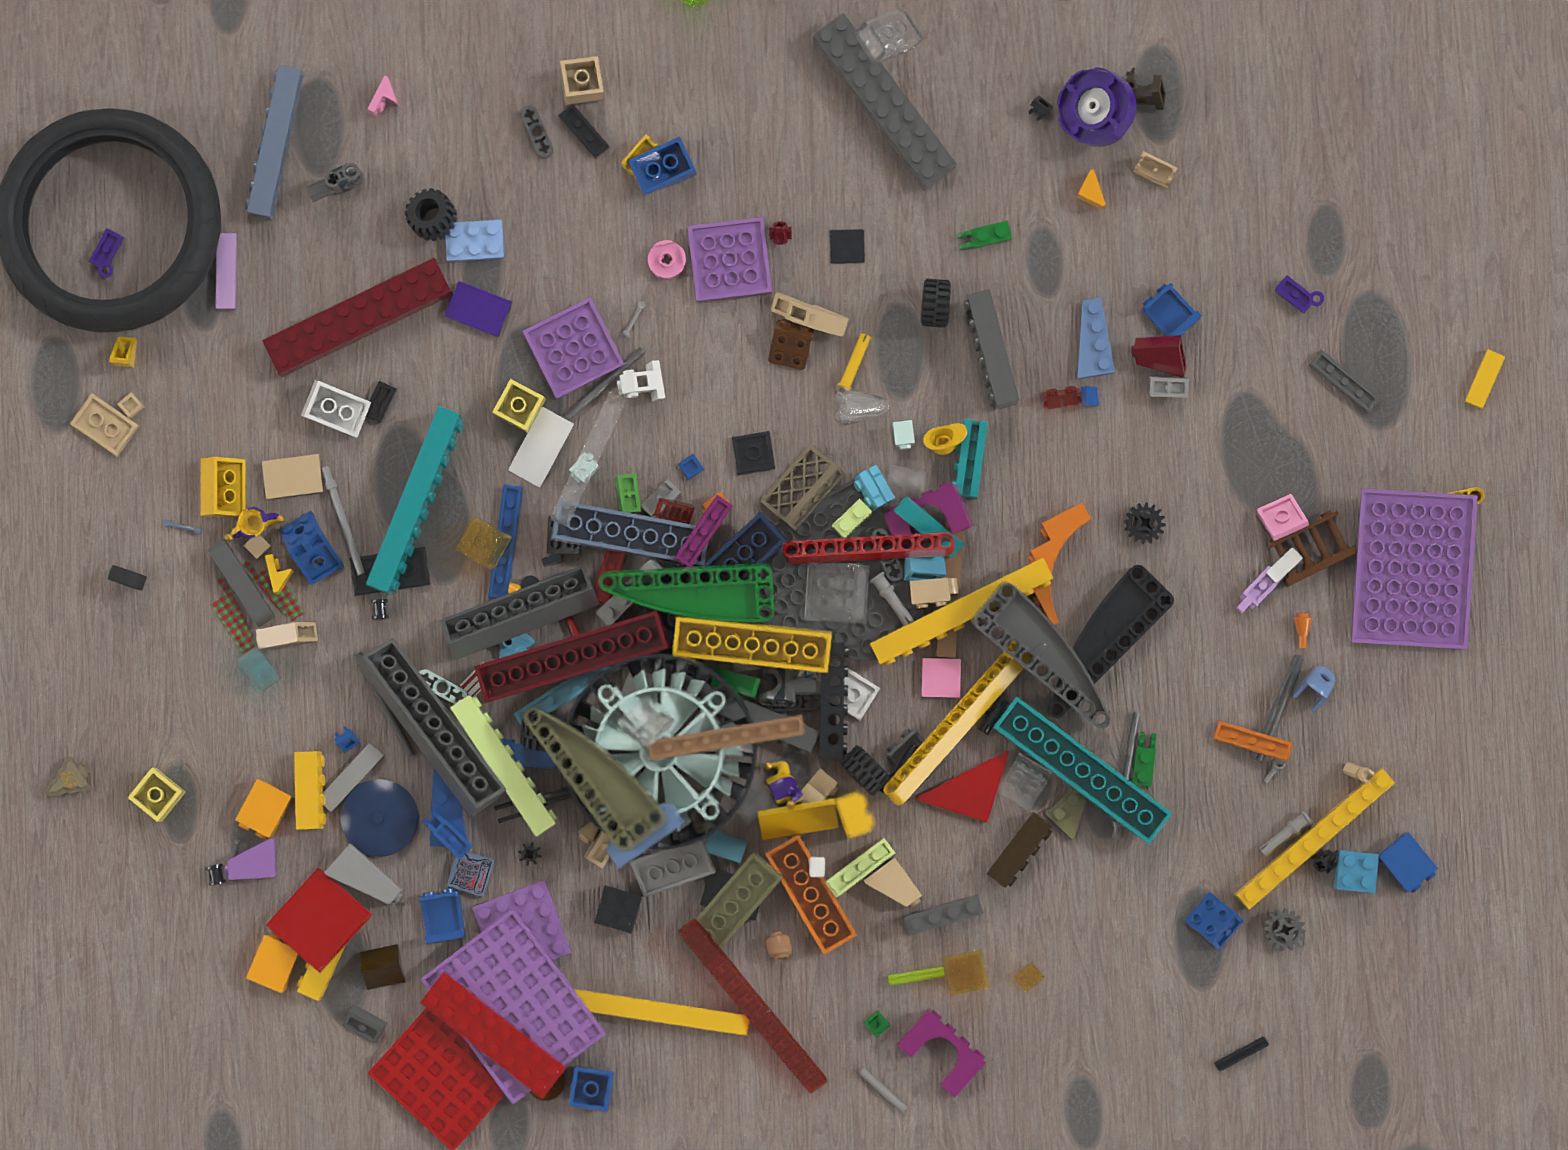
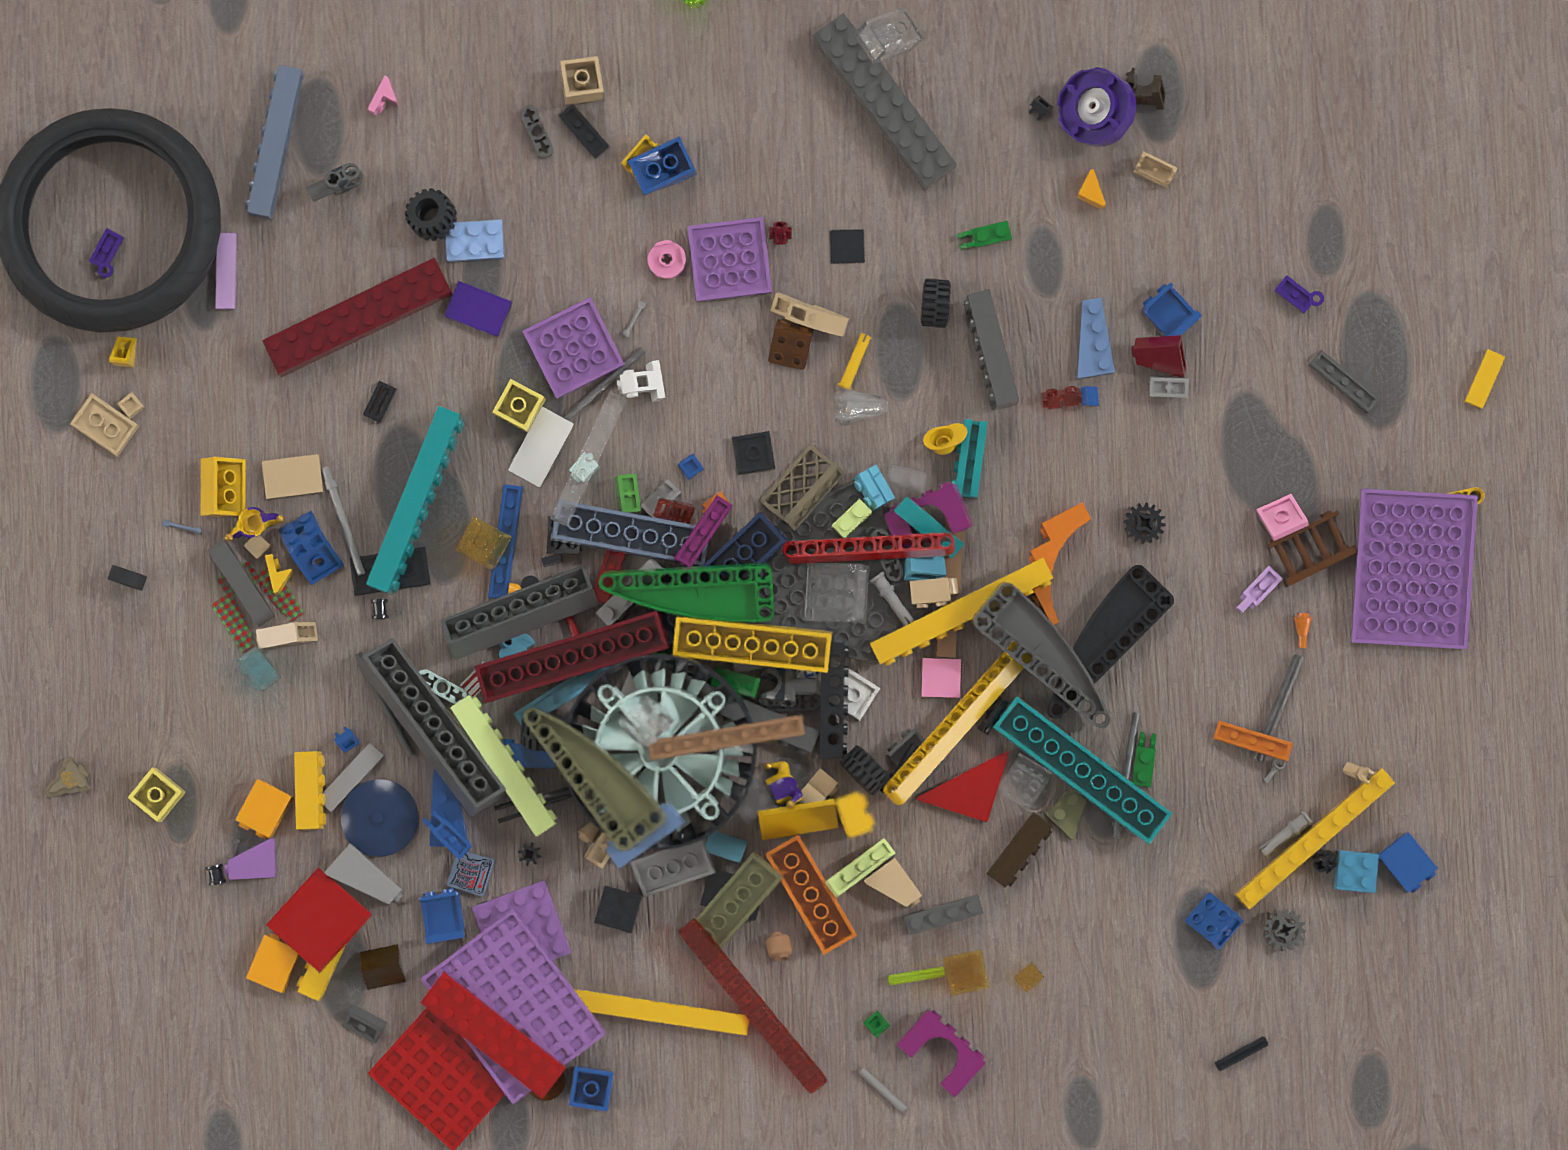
(335, 408): white slope -> none
(817, 867): white slope -> none
(903, 434): light aqua brick -> none
(1284, 565): white sticker -> none
(1318, 684): medium blue piece -> none

